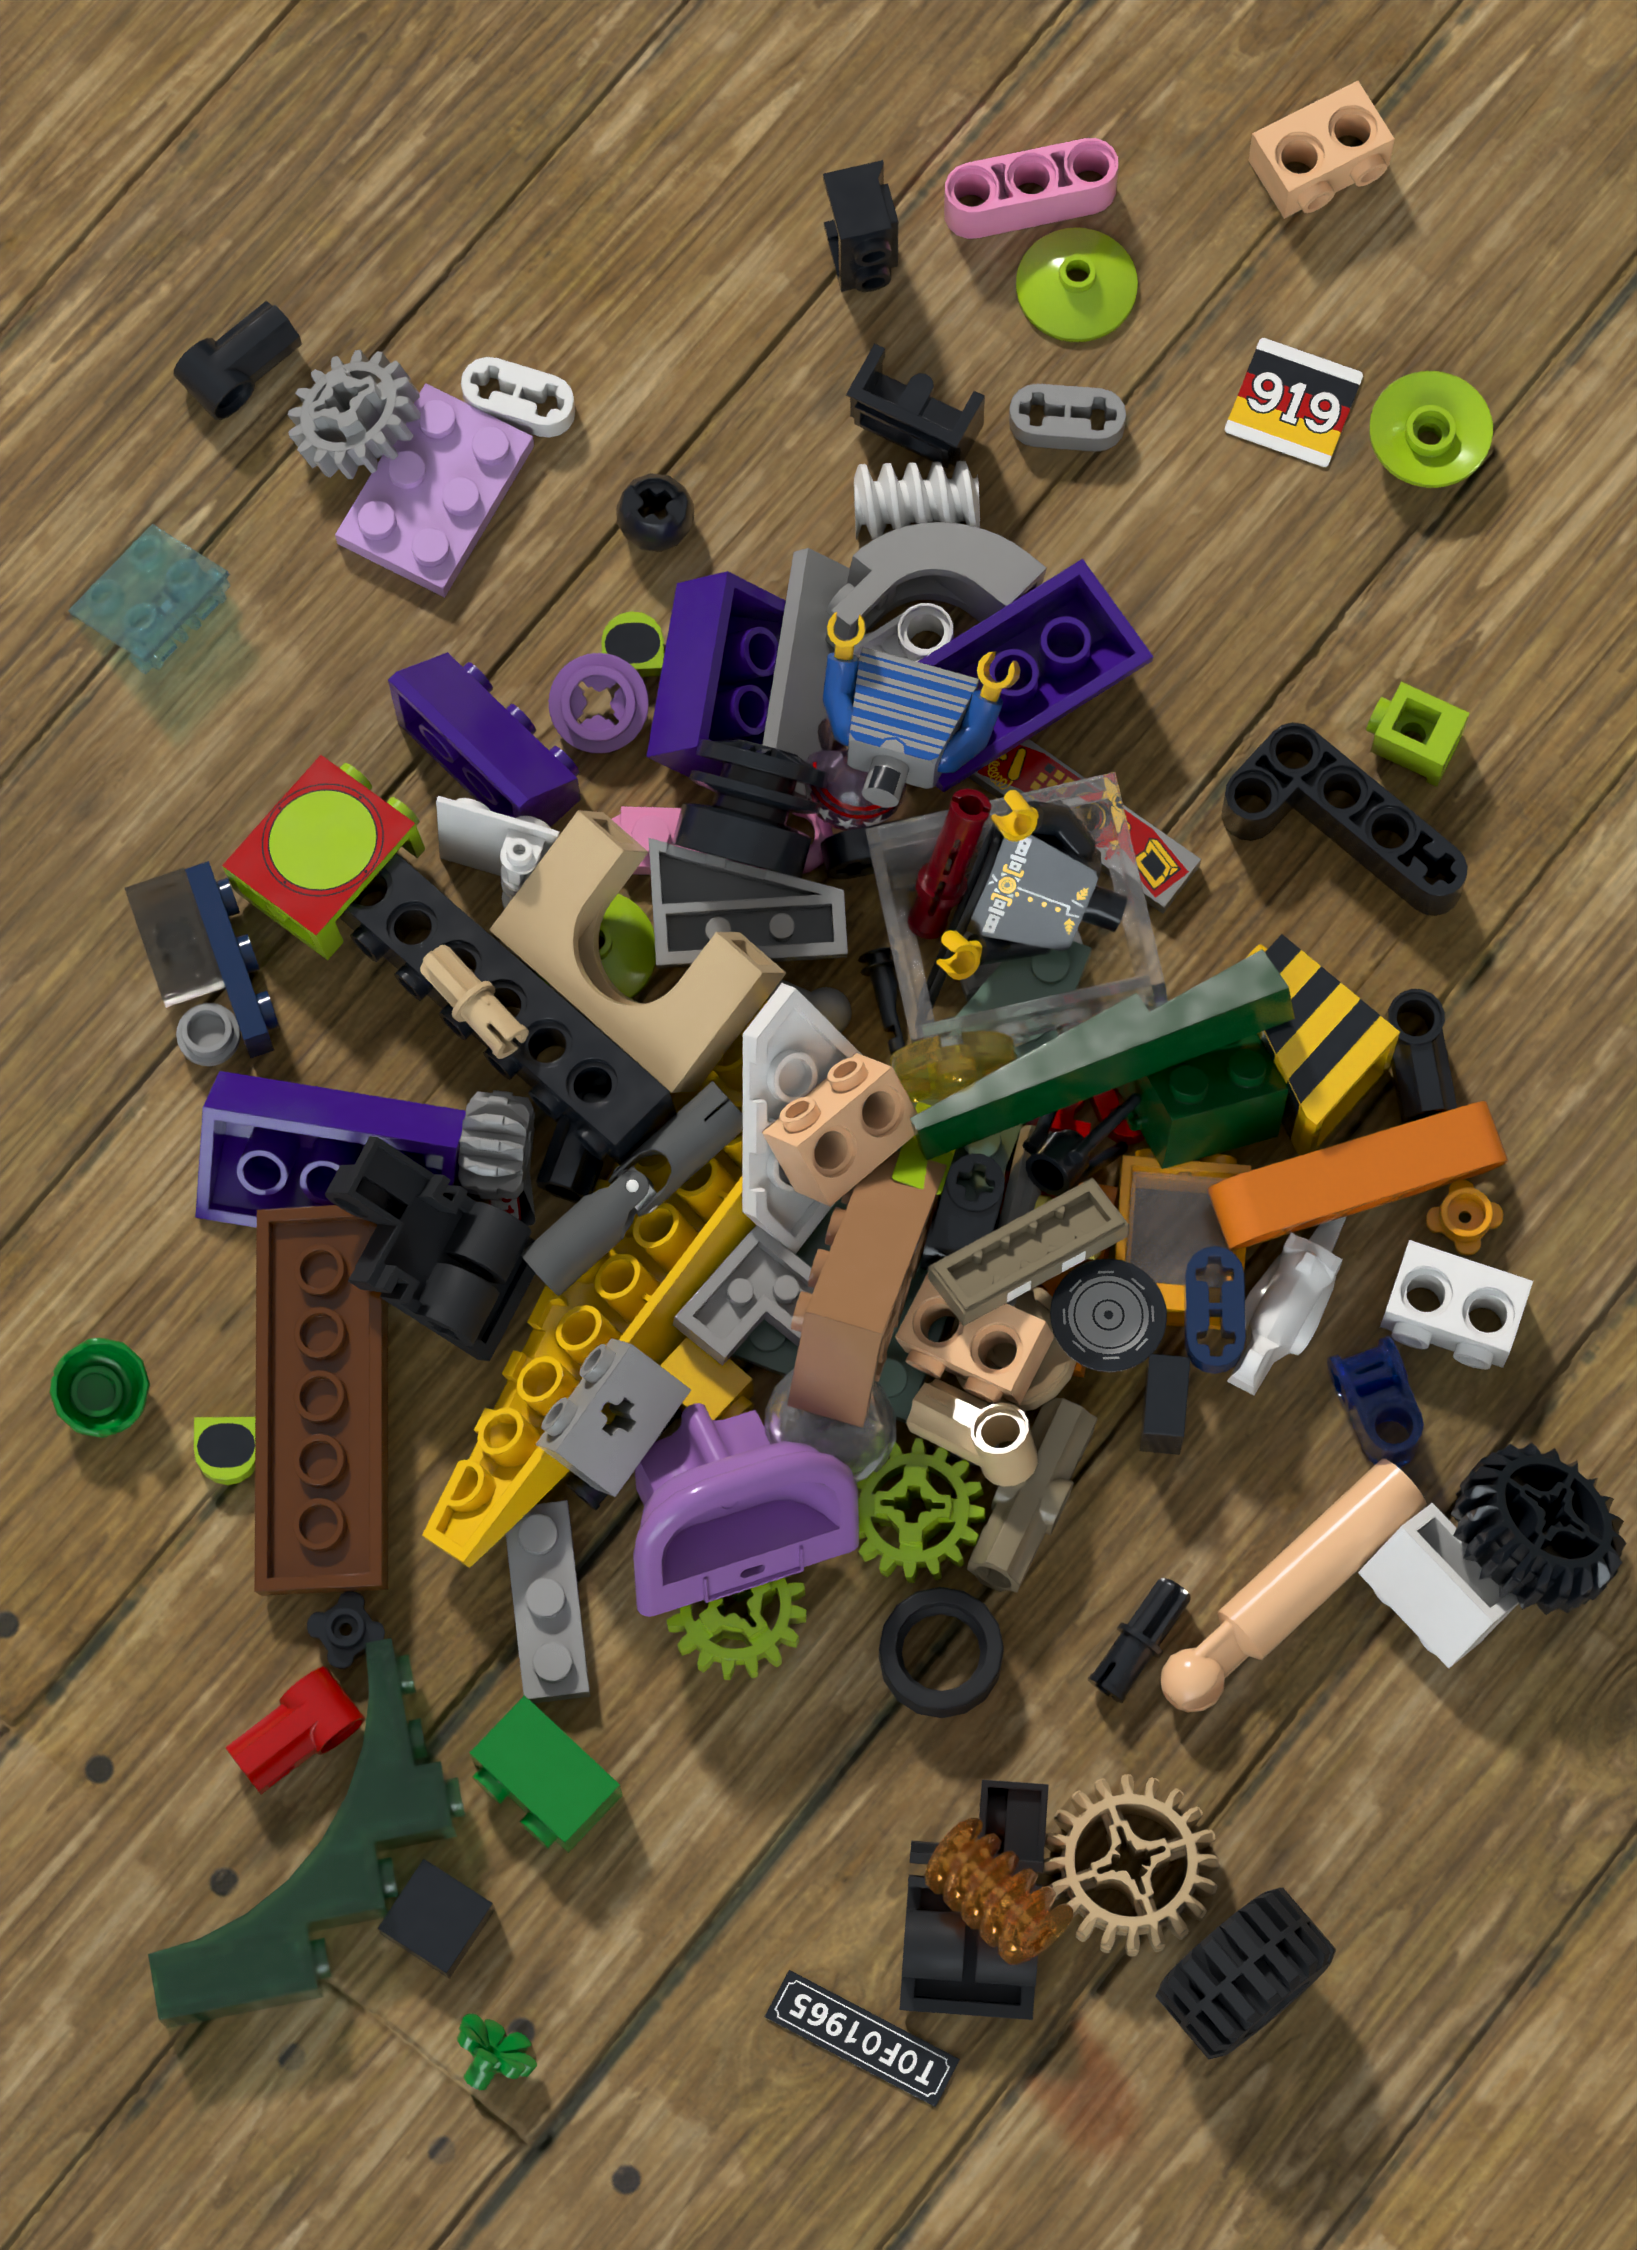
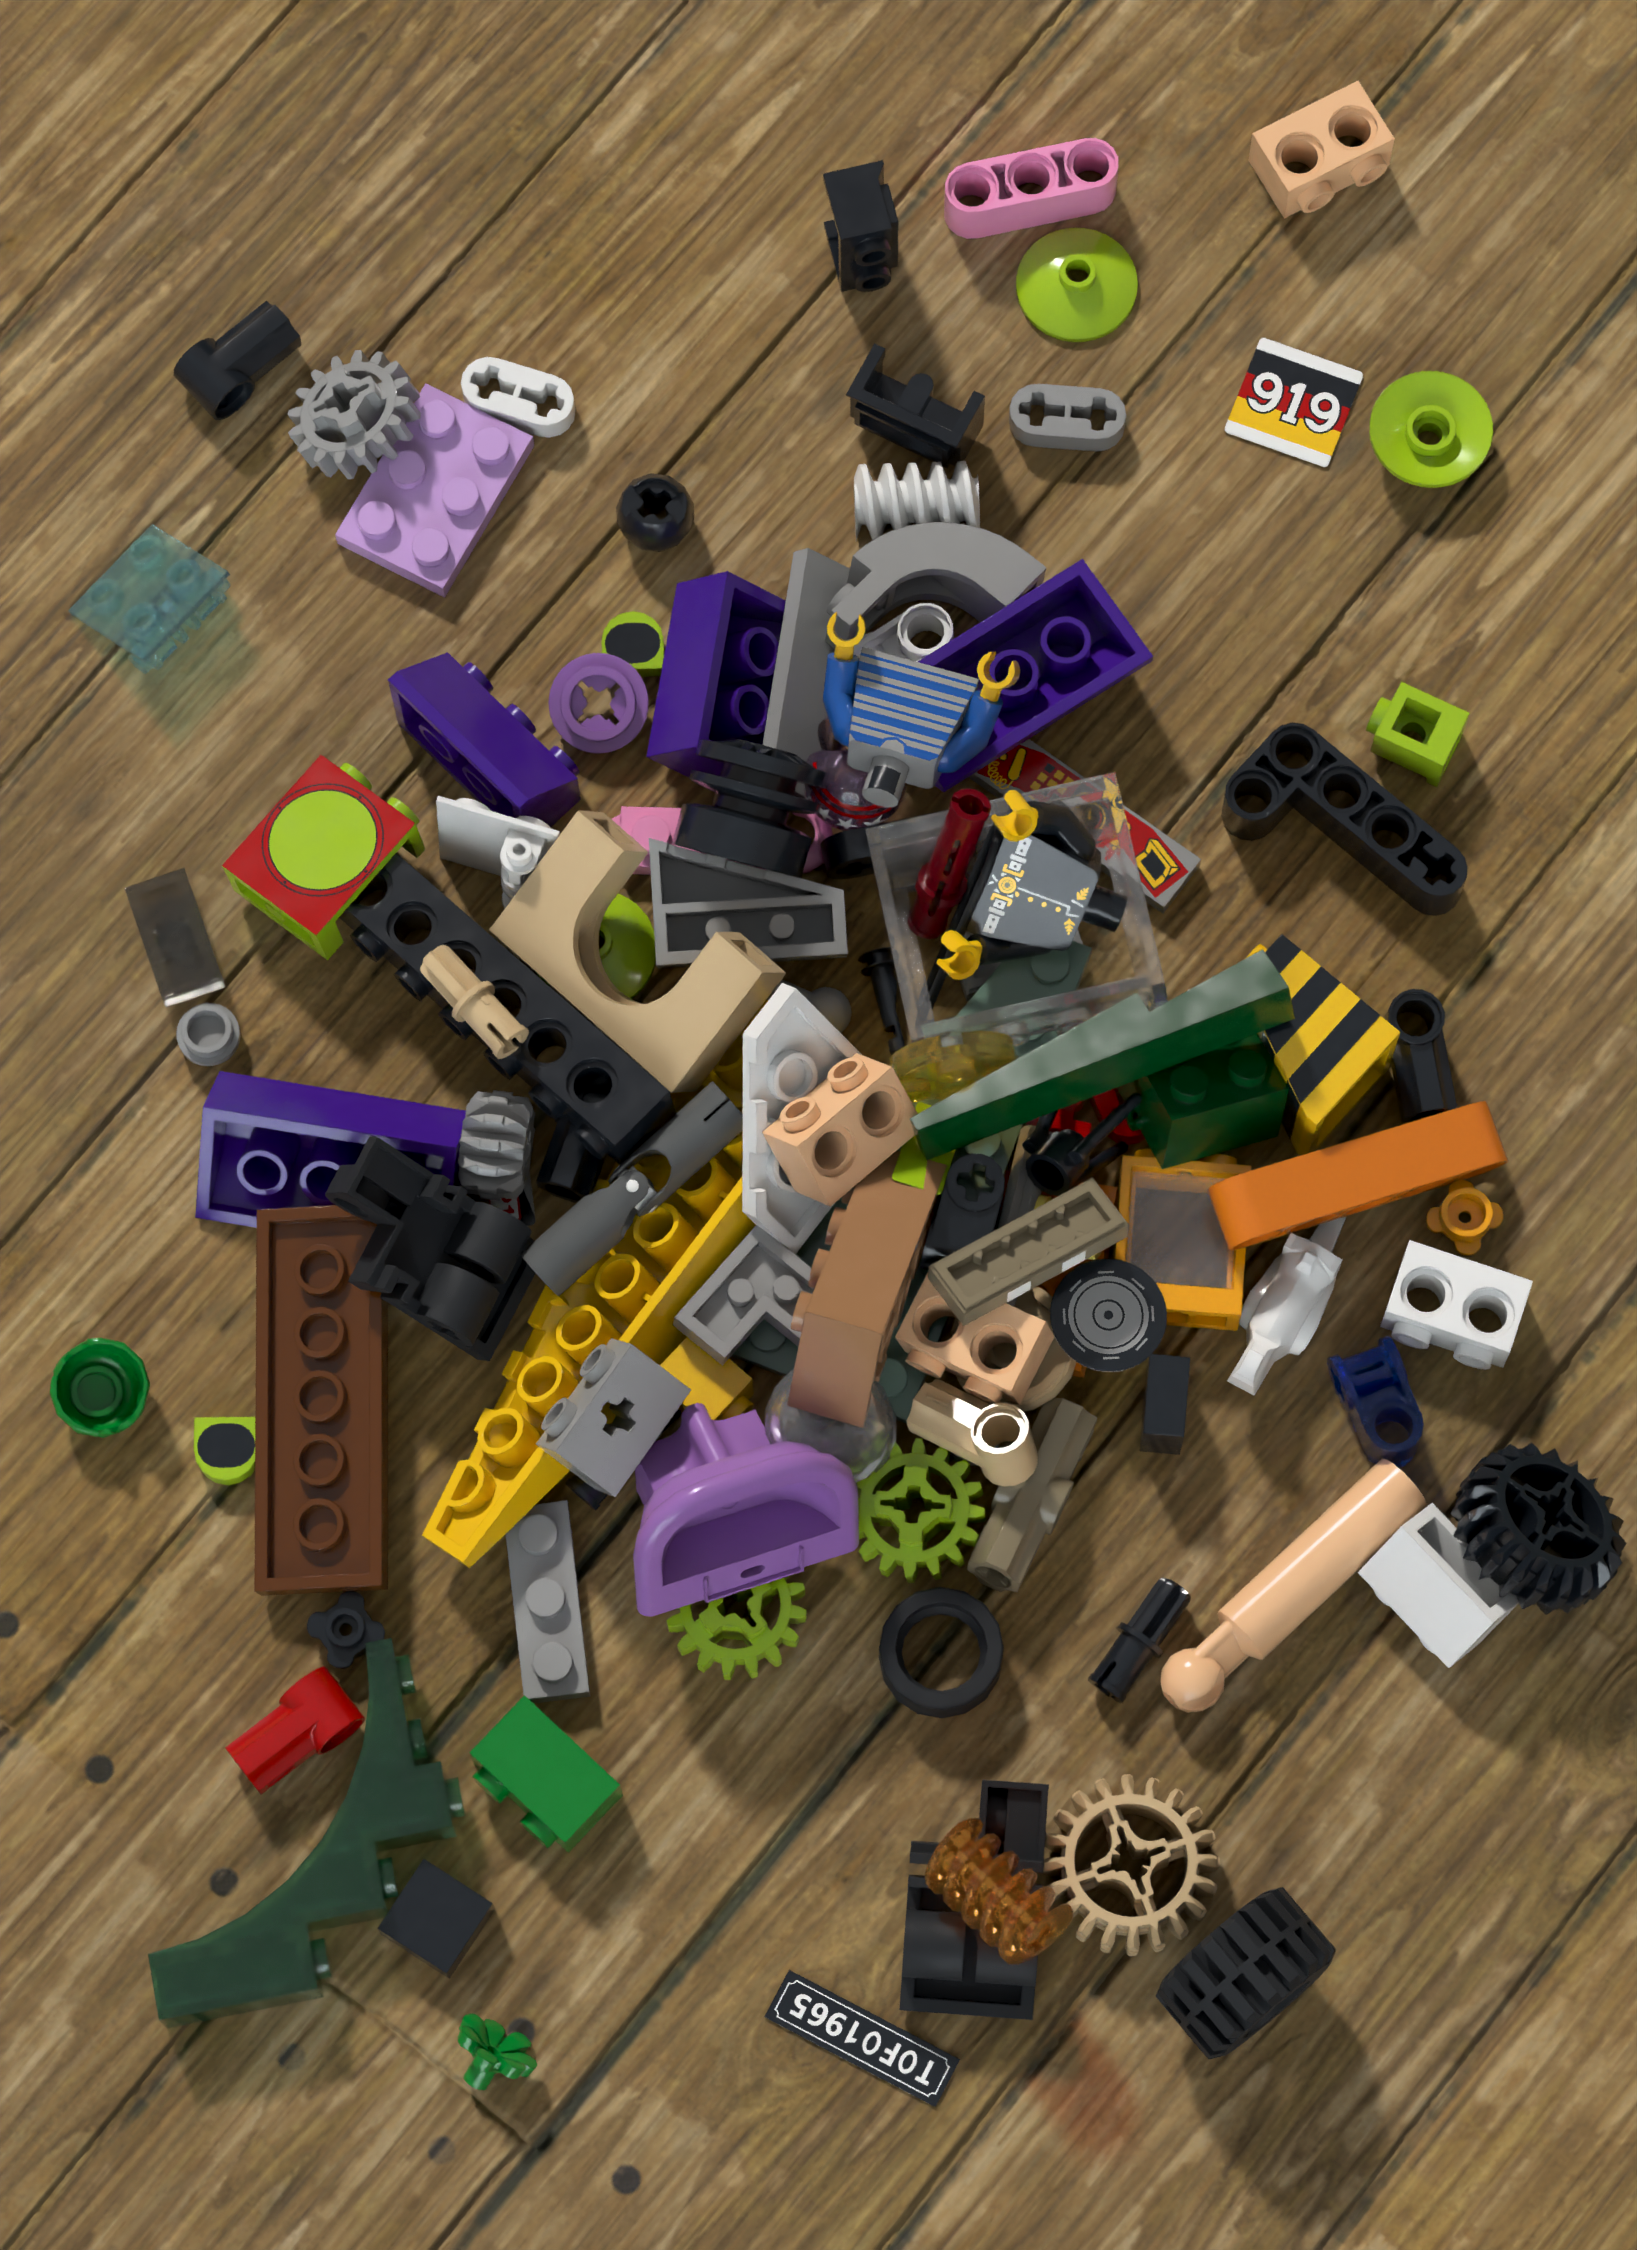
(234, 958): dark blue plate -> none
(1230, 1309): dark blue beam -> none

